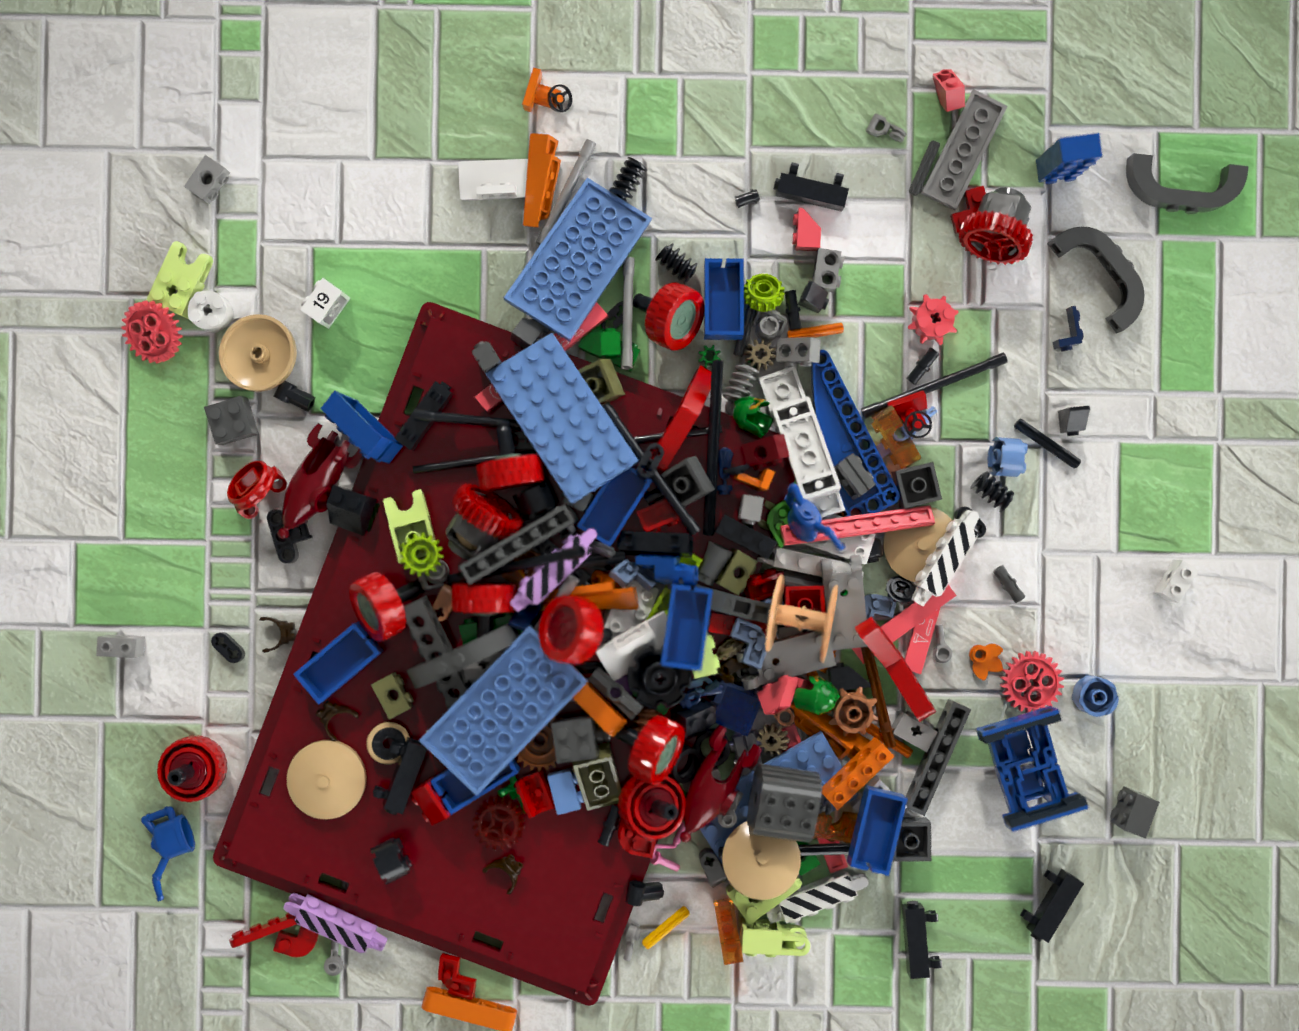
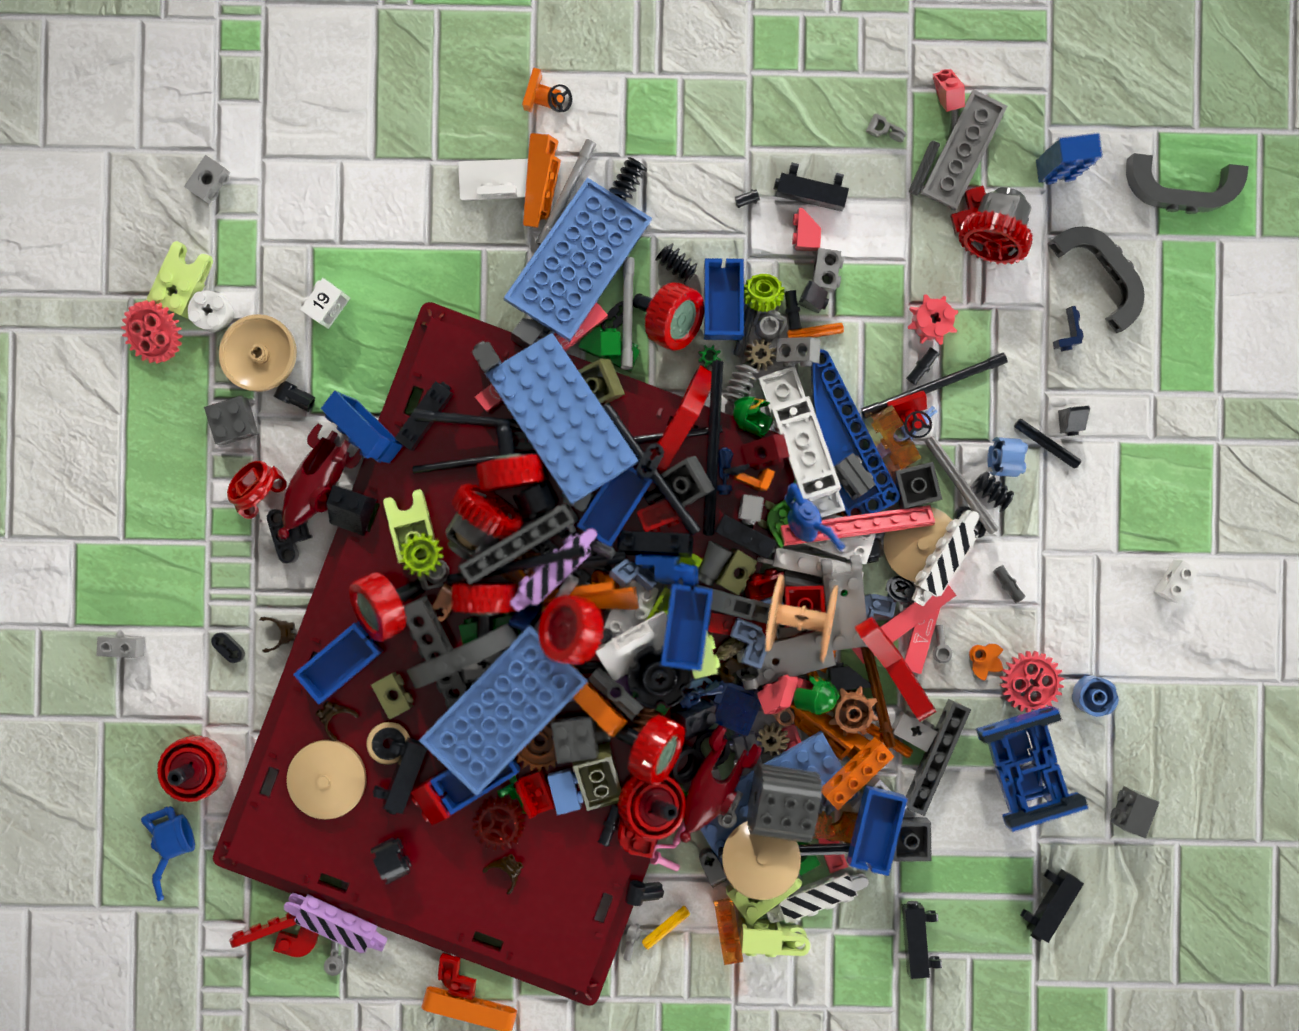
(961, 484): none -> light grey axle

